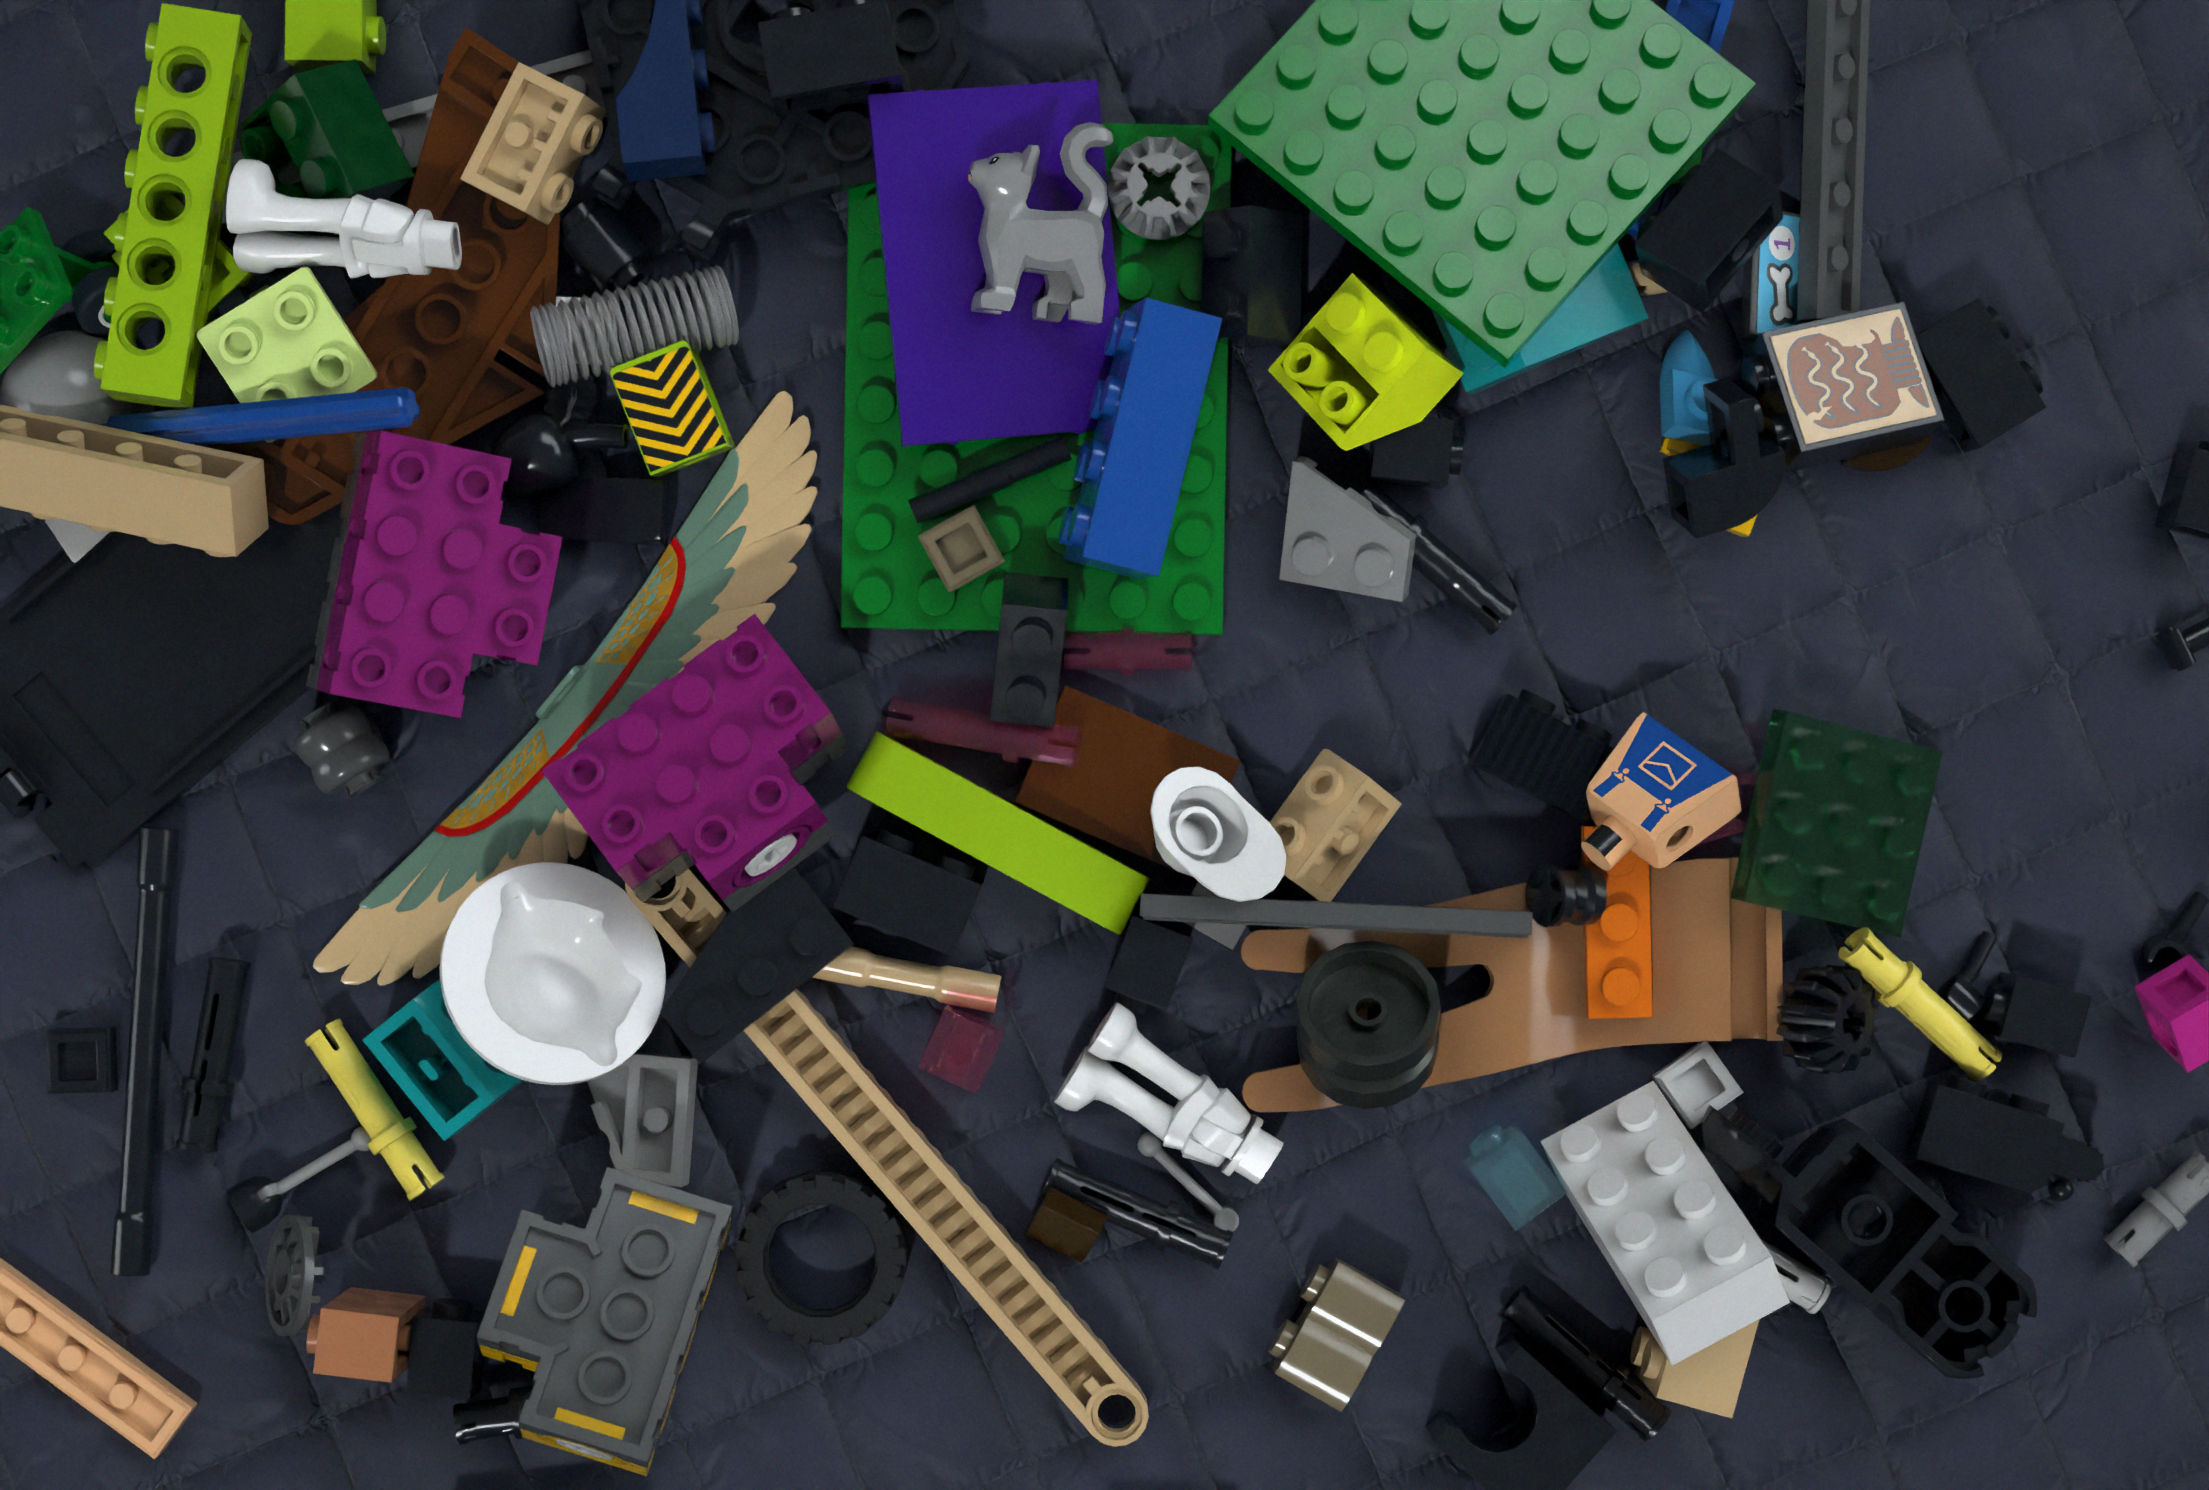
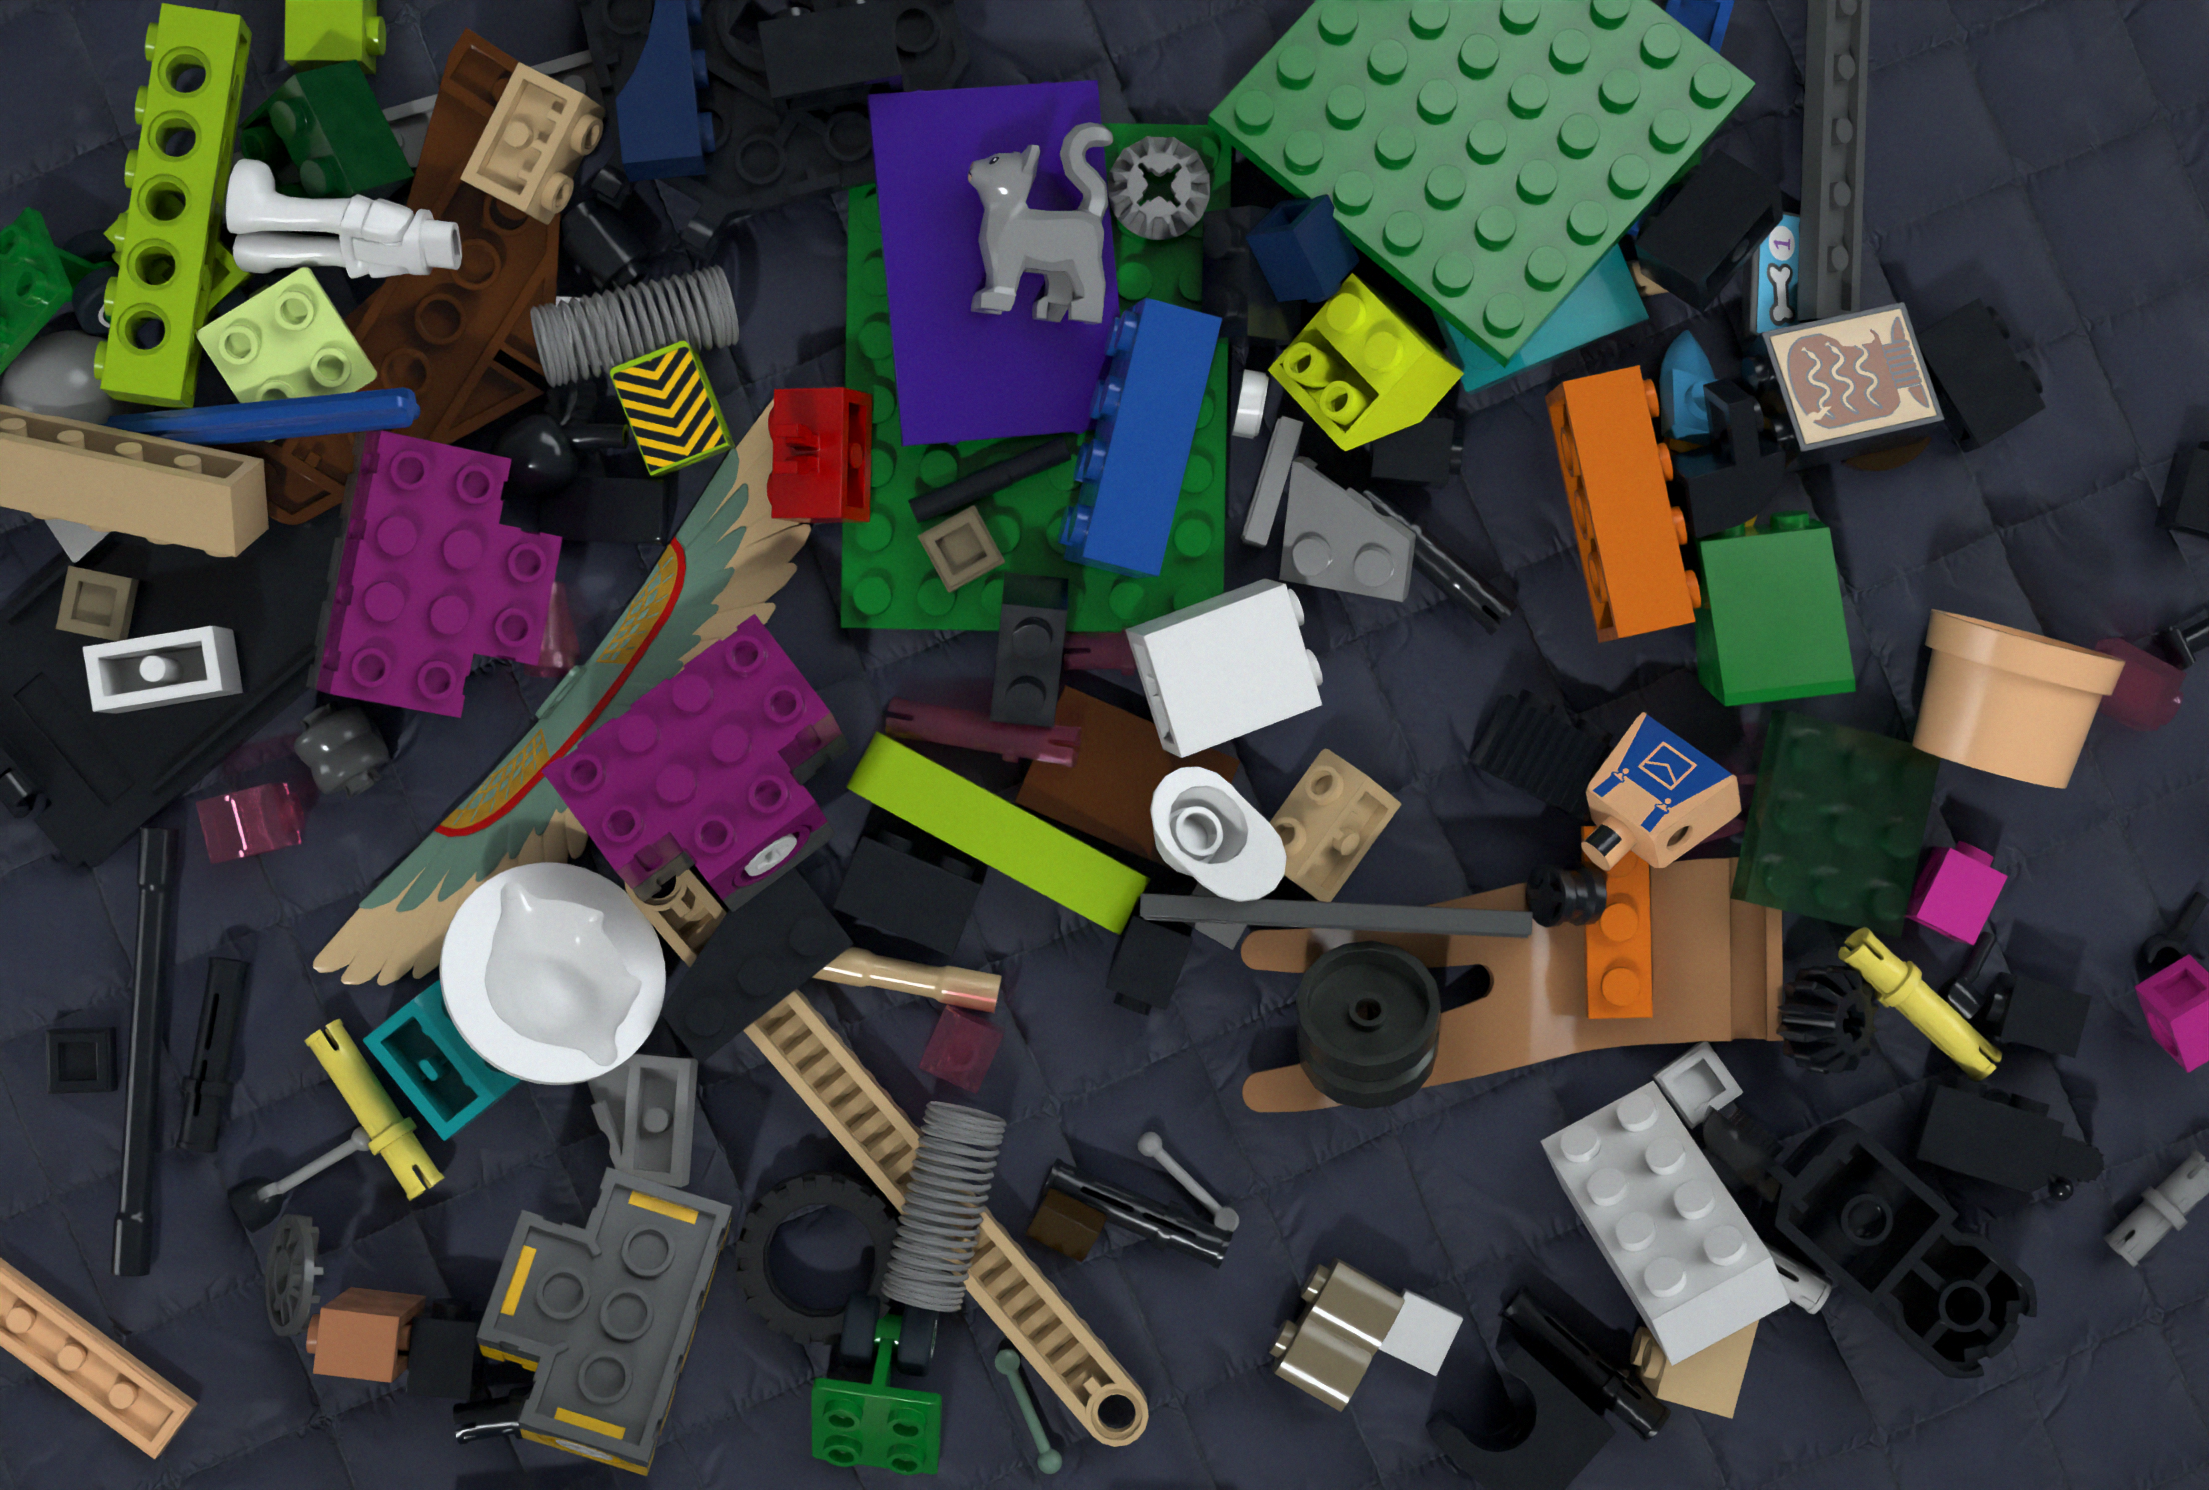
(97, 604): none -> dark tan plate
(162, 669): none -> white brick
(251, 822): none -> clear pink brick
(559, 641): none -> clear pink cone
(820, 455): none -> red brick
(875, 1421): none -> green plate
(928, 1219): none -> light grey piece
(1008, 1362): none -> sand green hinge
(1204, 1123): white piece -> none
(1226, 666): none -> white brick
(1250, 404): none -> white tile
(1271, 482): none -> light grey tile
(1302, 249): none -> dark blue brick
(1422, 1333): none -> white tile
(1513, 1174): clear light blue brick -> none
(1622, 504): none -> orange brick
(1770, 612): none -> green slope
(1955, 892): none -> dark pink brick
(2009, 698): none -> light nougat piece
(2146, 688): none -> clear pink brick

